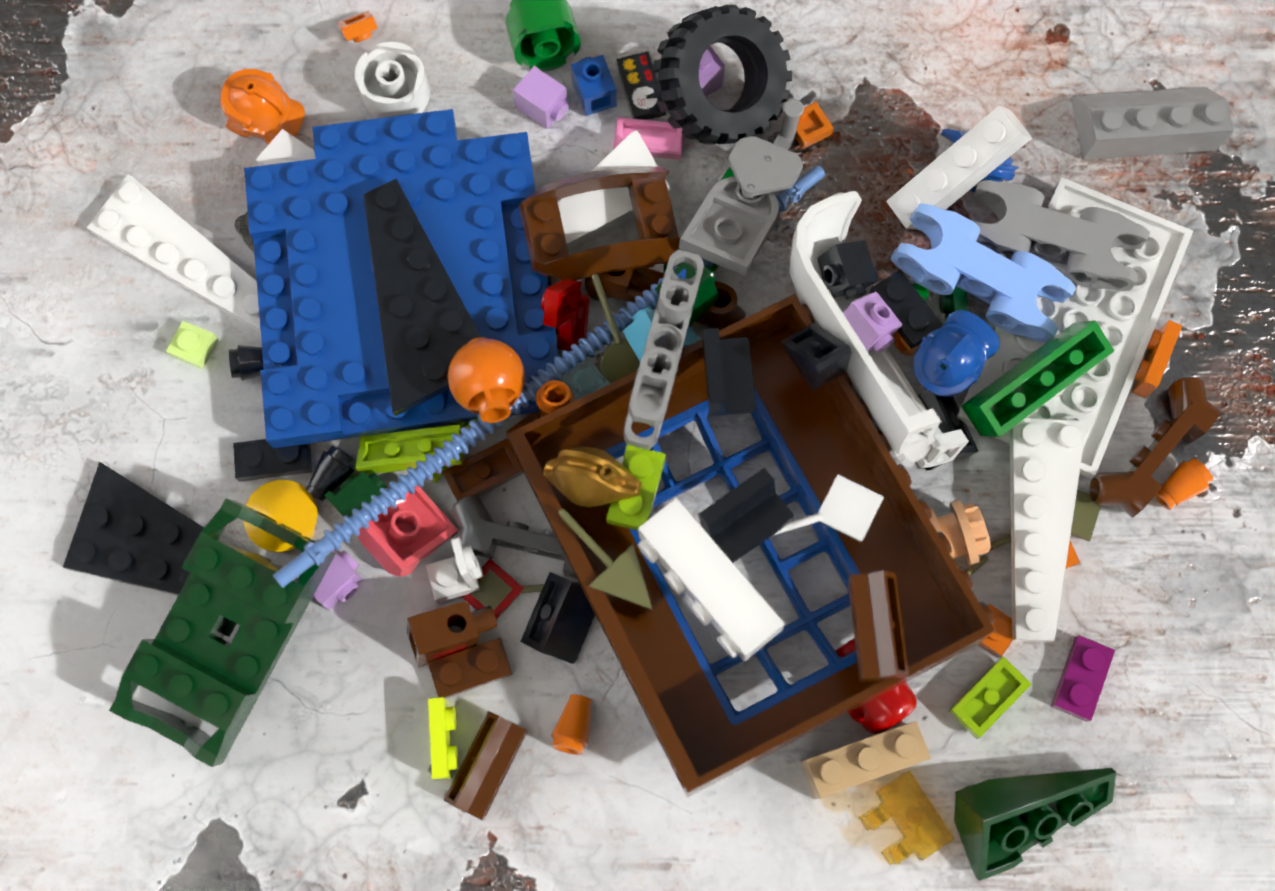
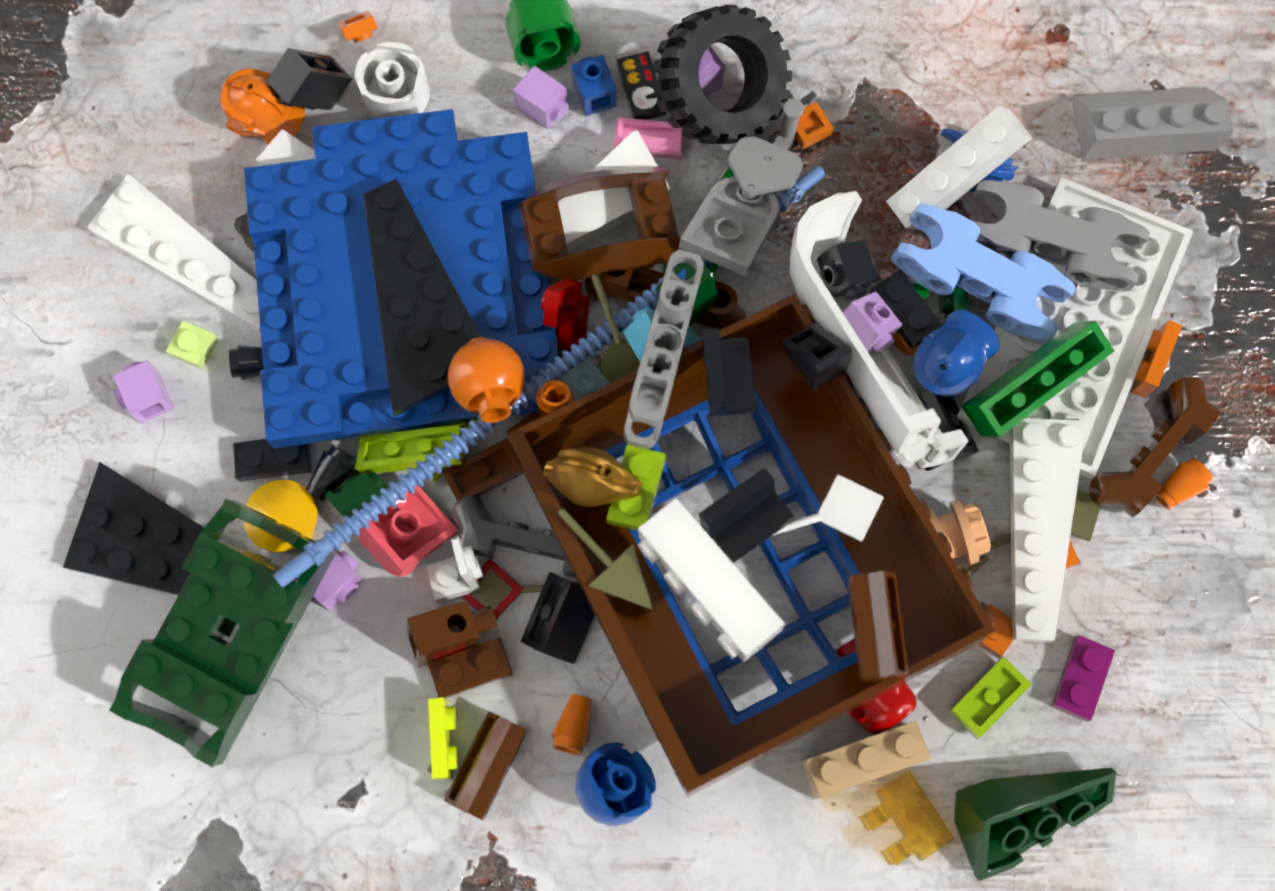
(142, 391): none -> lavender brick
(308, 80): none -> black brick
(614, 785): none -> blue cylinder

